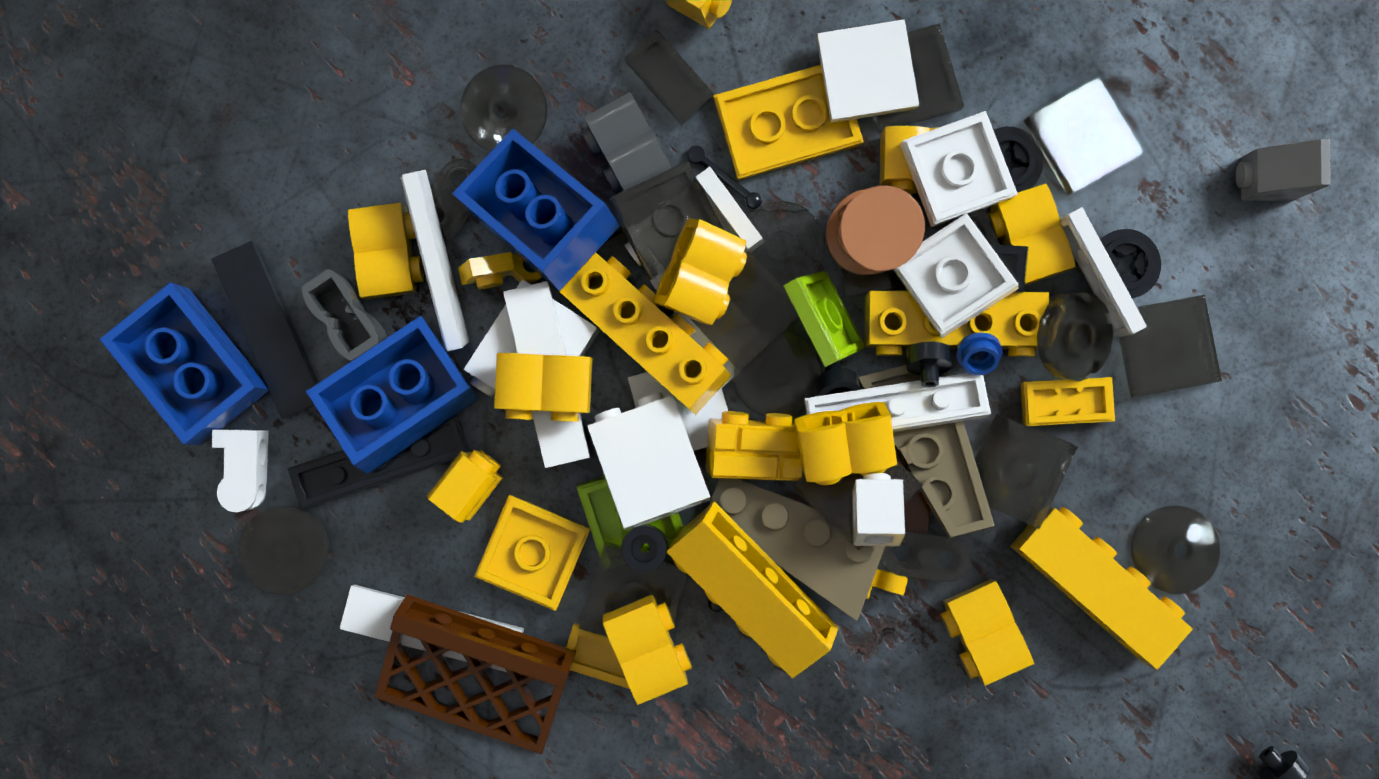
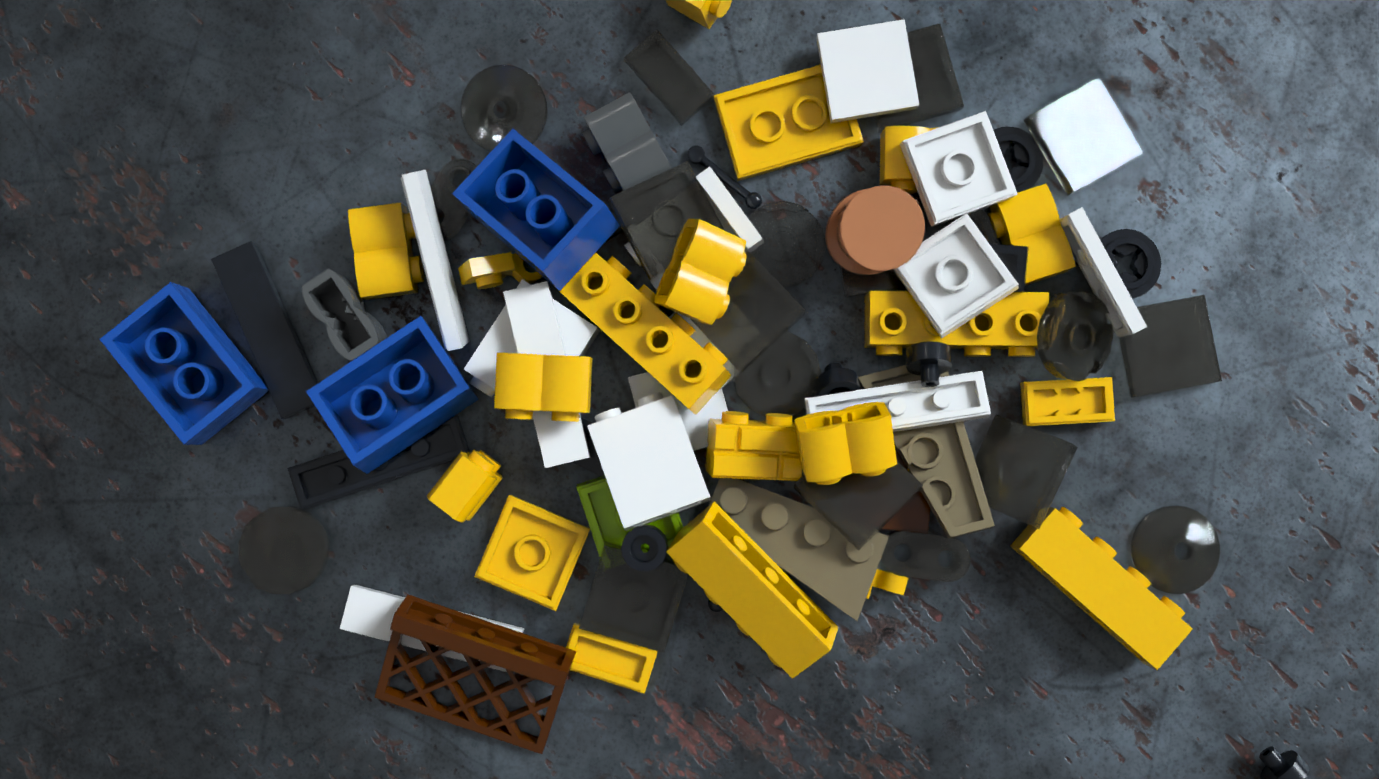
(244, 468): white leg -> none
(646, 649): yellow brick -> none
(824, 317): lime tile -> none
(878, 511): white brick -> none
(979, 353): blue plate -> none
(987, 633): yellow brick -> none
(1284, 171): light grey slope -> none

